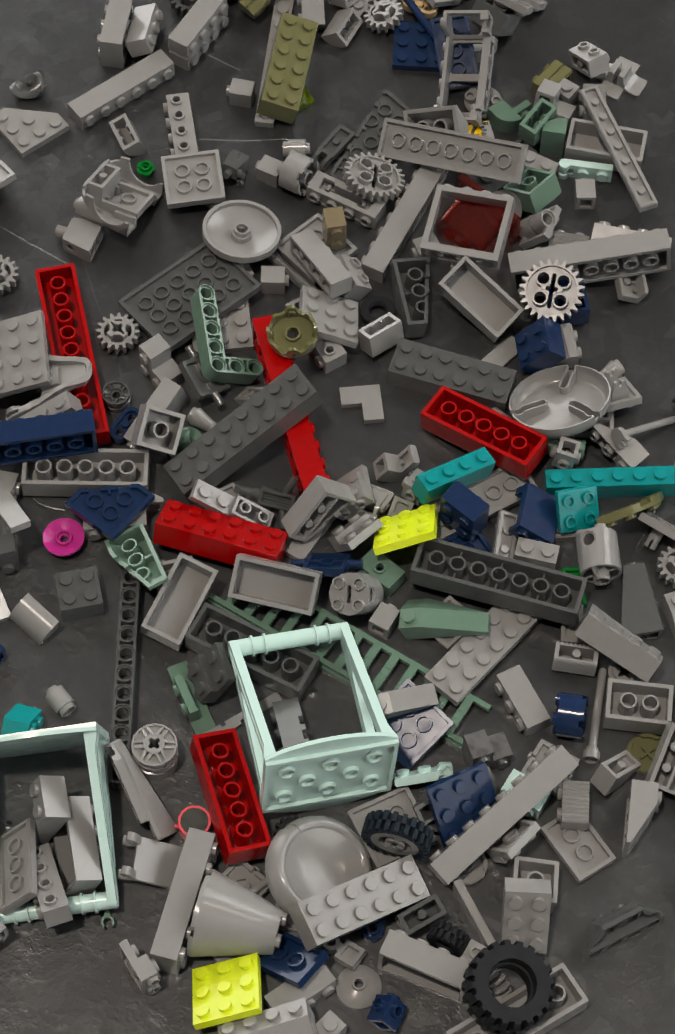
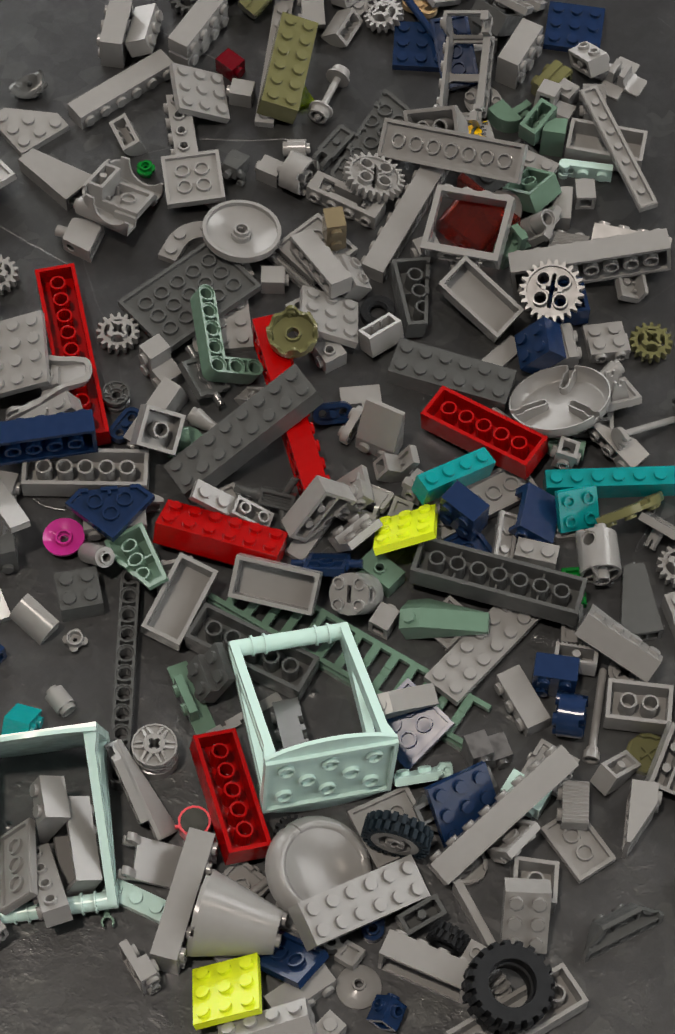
(53, 176): none -> light grey slope
(74, 634): none -> light grey plate
(96, 554): none -> light grey brick
(140, 901): none -> light aqua plate
(180, 240): none -> light grey plate
(199, 93): none -> light grey plate
(230, 64): none -> dark red brick
(332, 413): none -> dark blue plate
(338, 77): none -> light grey piece
(349, 430): none -> light grey plate
(380, 428): none -> light grey slope
(516, 240): none -> sand green brick
(519, 53): none -> light grey brick
(554, 674): none -> dark blue brick
(564, 201): none -> light grey brick
(572, 24): none -> dark blue plate
(606, 342): none -> light grey plate
(650, 342): none -> olive gear

